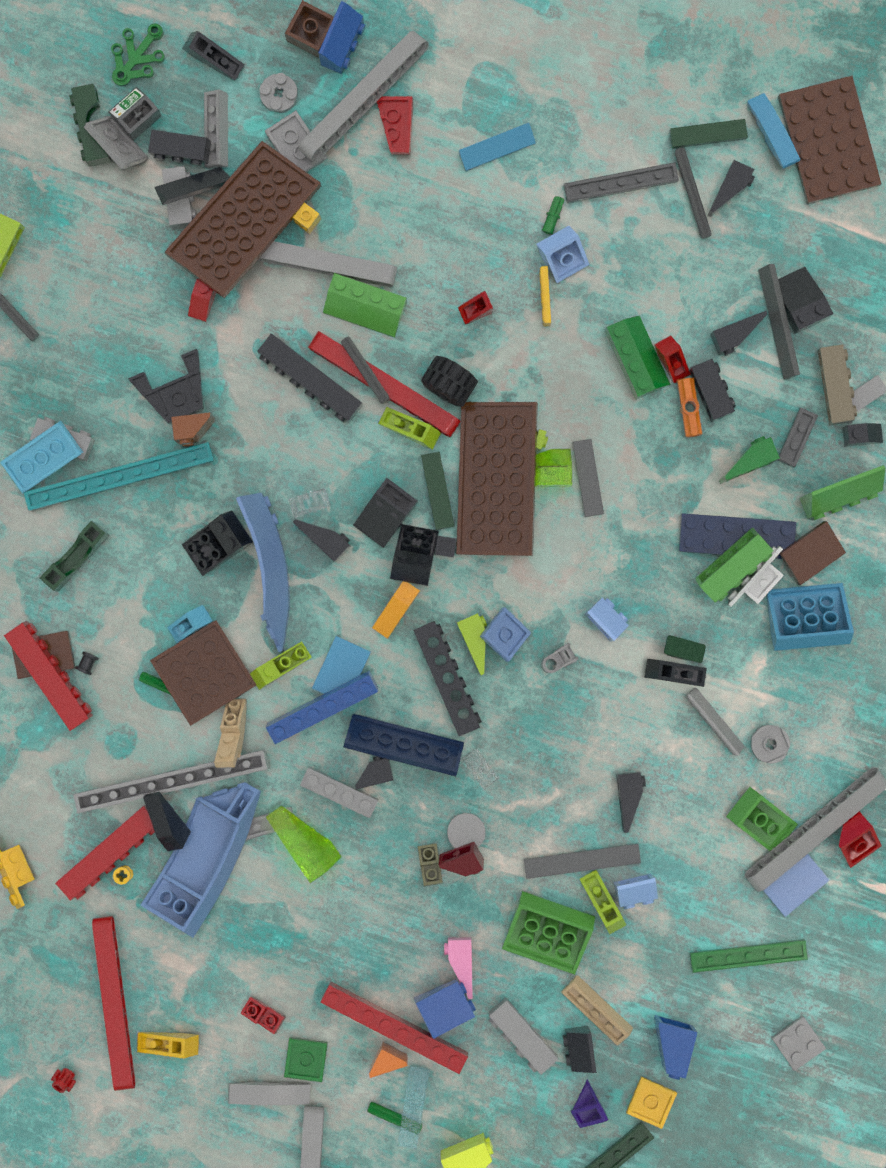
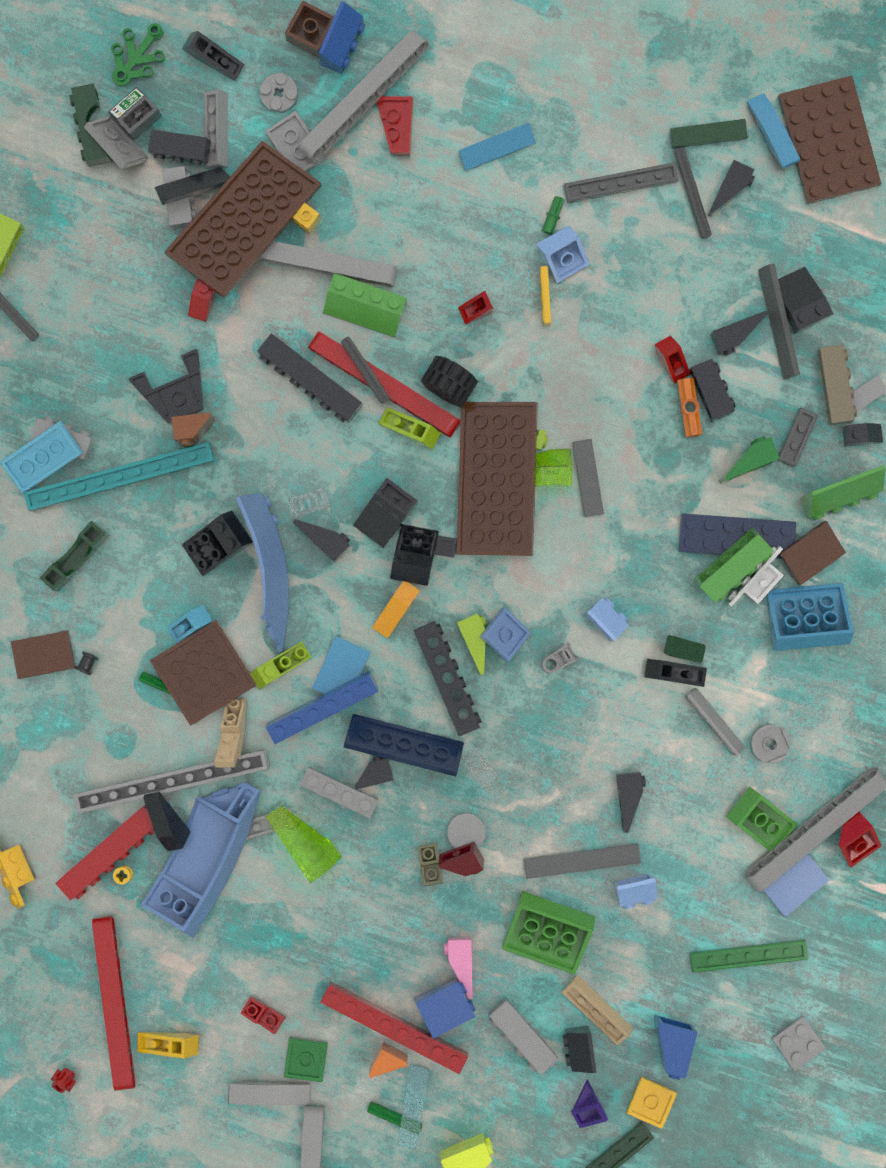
(48, 675): red brick -> none
(437, 490): dark green tile -> none
(603, 902): lime slope -> none
(637, 356): green slope -> none

